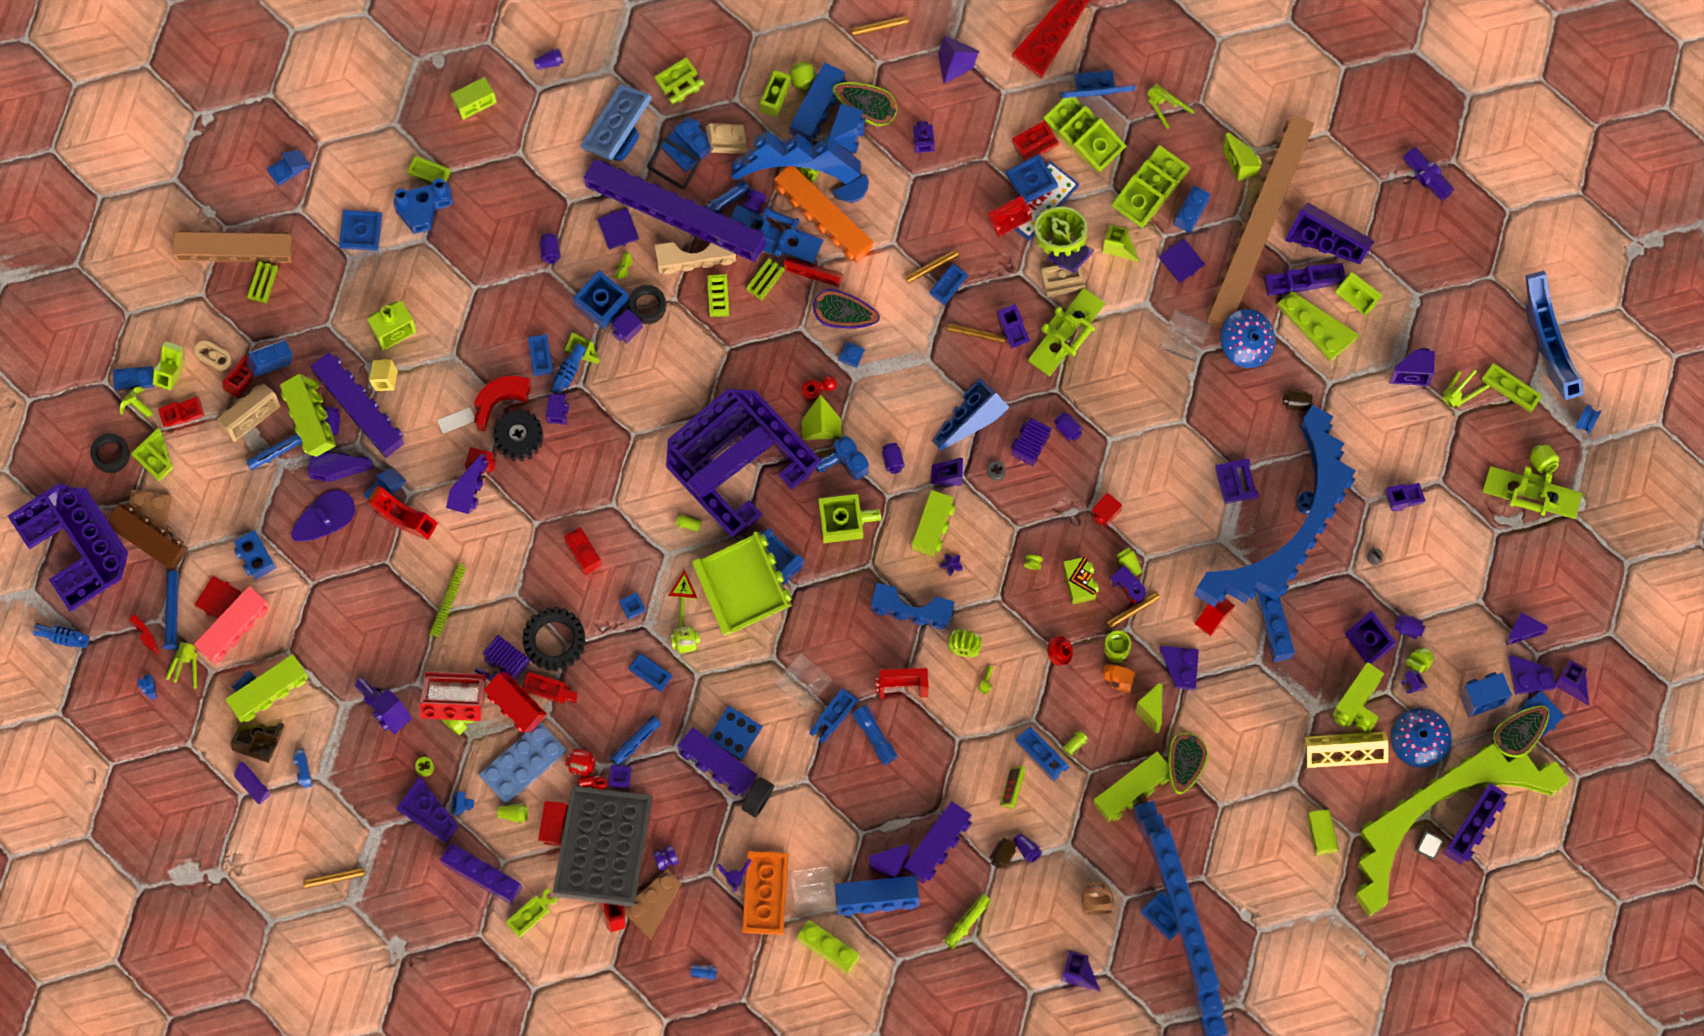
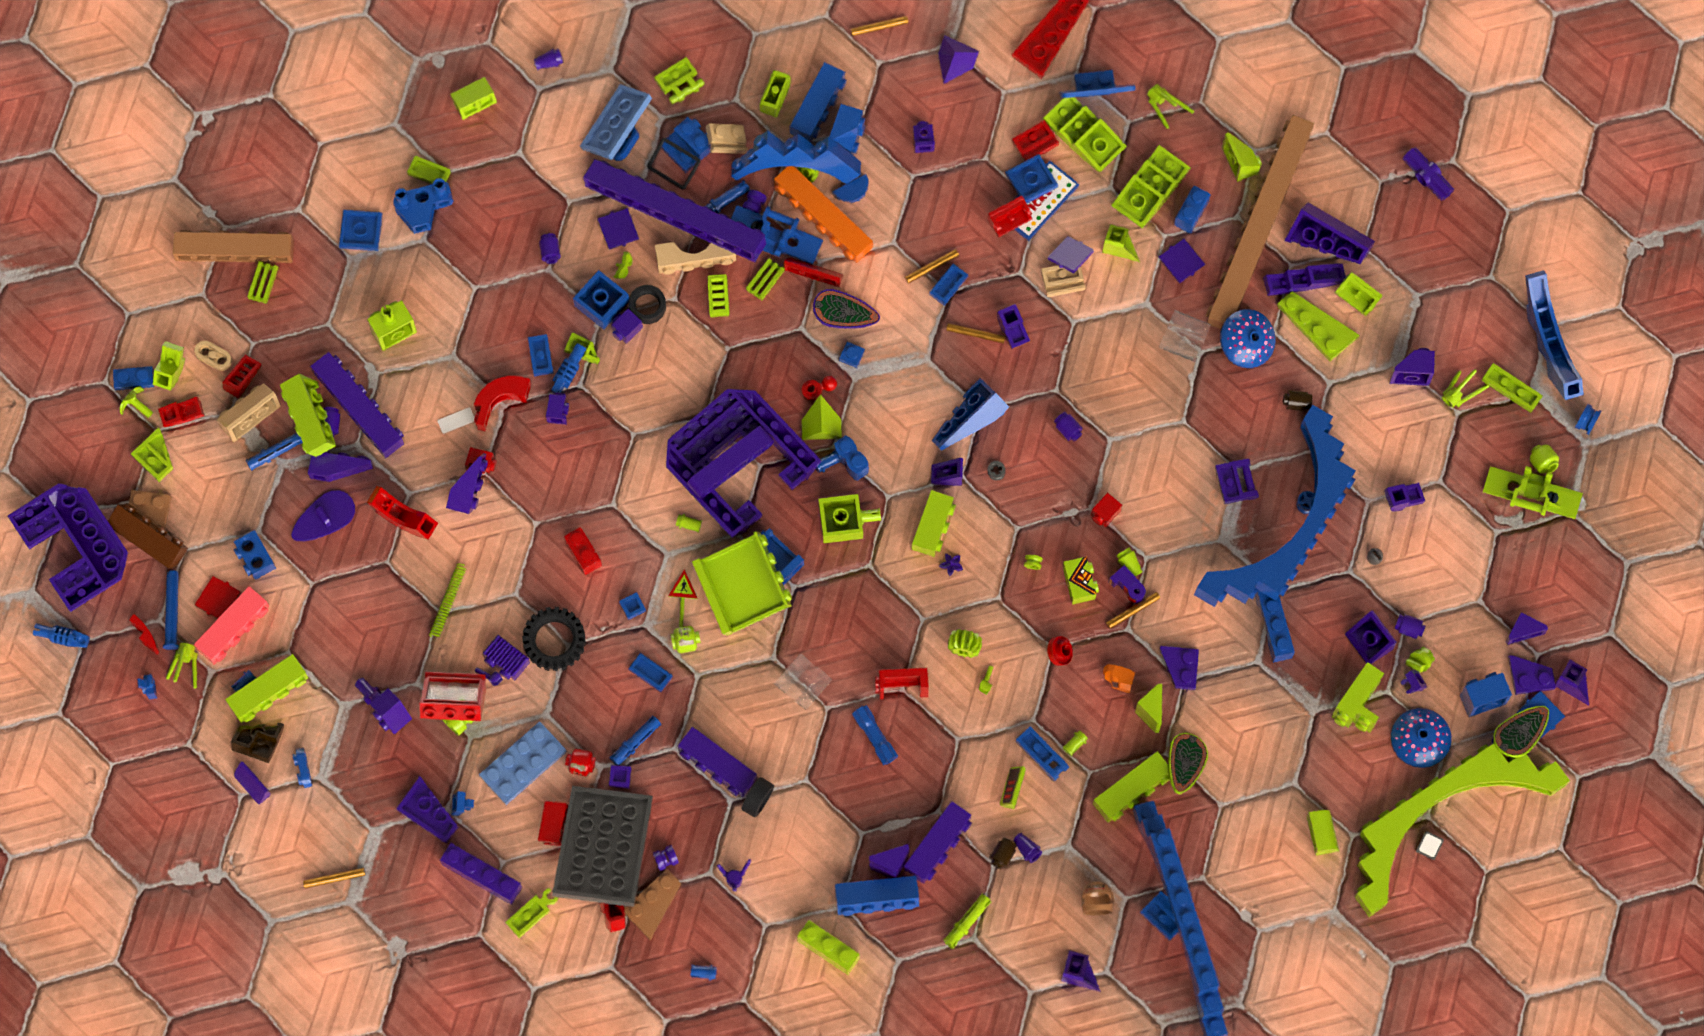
(101, 441): black tyre -> none
(269, 358): blue brick -> none
(291, 165): blue slope -> none
(383, 375): light yellow brick -> none
(389, 481): blue slope -> none
(425, 773): lime bush -> none
(513, 812): lime cone -> none
(514, 702): red brick -> none
(516, 447): black bush -> none
(548, 688): red hinge -> none
(593, 781): red arm -> none
(735, 733): blue tile -> none
(765, 893): orange plate -> none
(803, 75): lime head -> none
(813, 890): clear slope -> none
(834, 714): blue hinge -> none
(877, 104): shield -> none
(892, 458): dark purple brick -> none
(936, 613): blue arch -> none
(1031, 441): dark purple brick -> none
(1061, 328): lime piece -> none
(1063, 224): lime gear -> none
(1117, 646): lime wheel -> none
(1213, 616): red slope -> none
(1346, 742): light yellow fence -> none
(1474, 825): dark purple brick -> none

